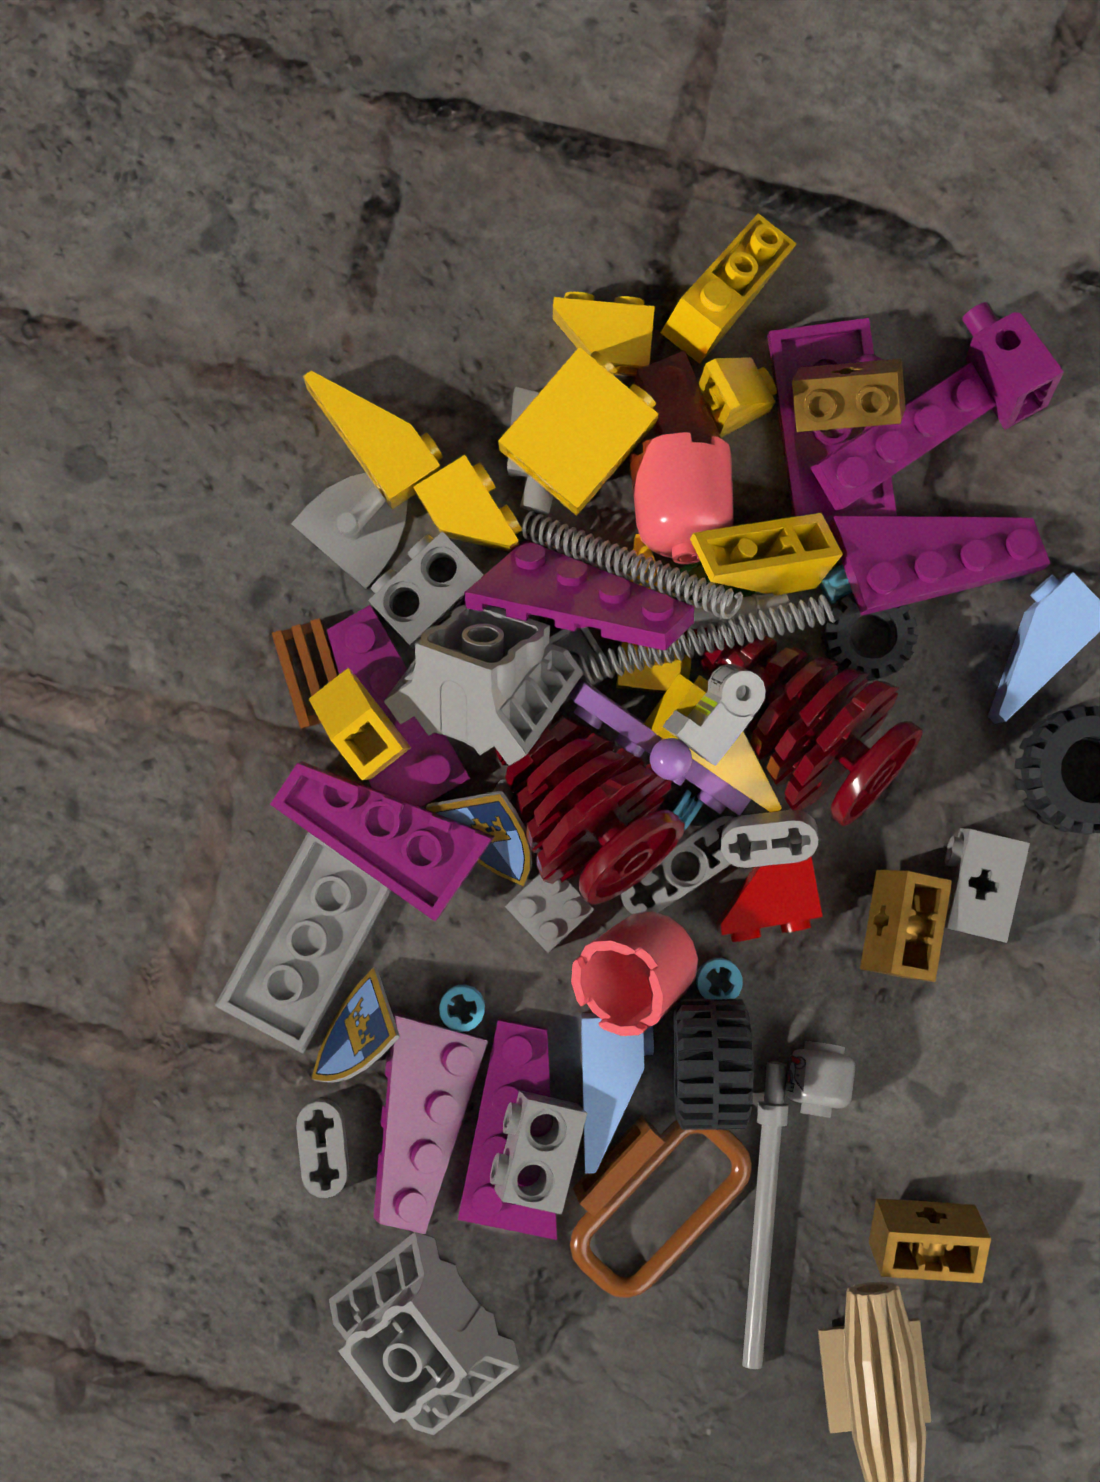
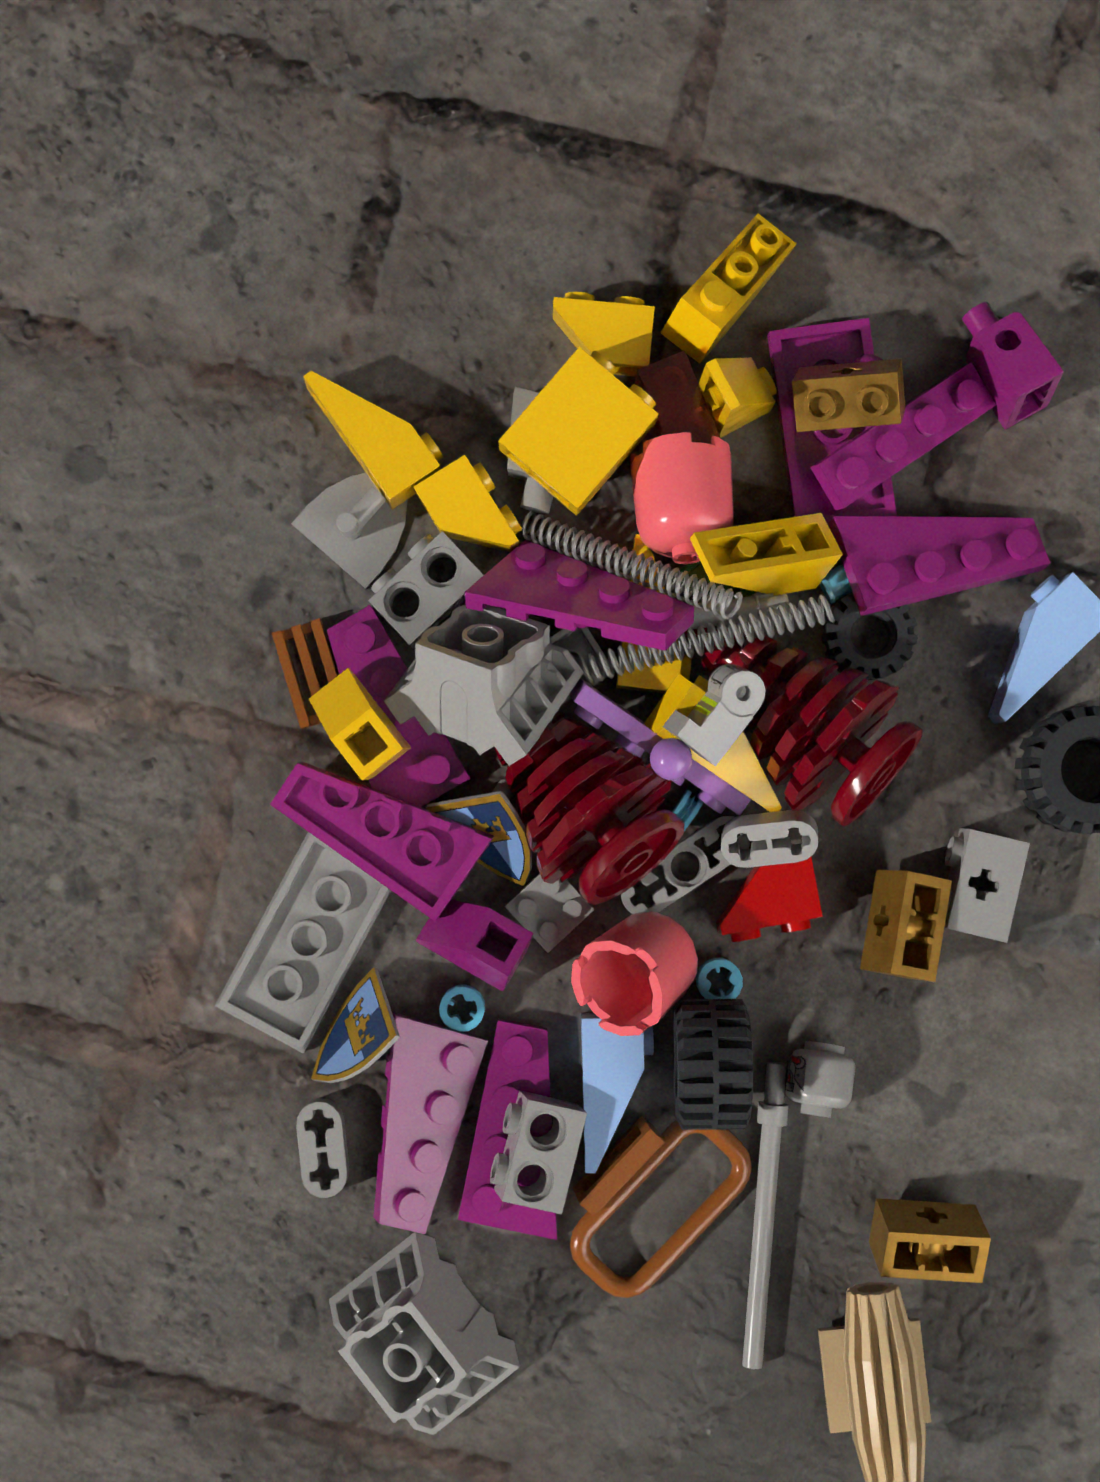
(477, 941): none -> magenta slope

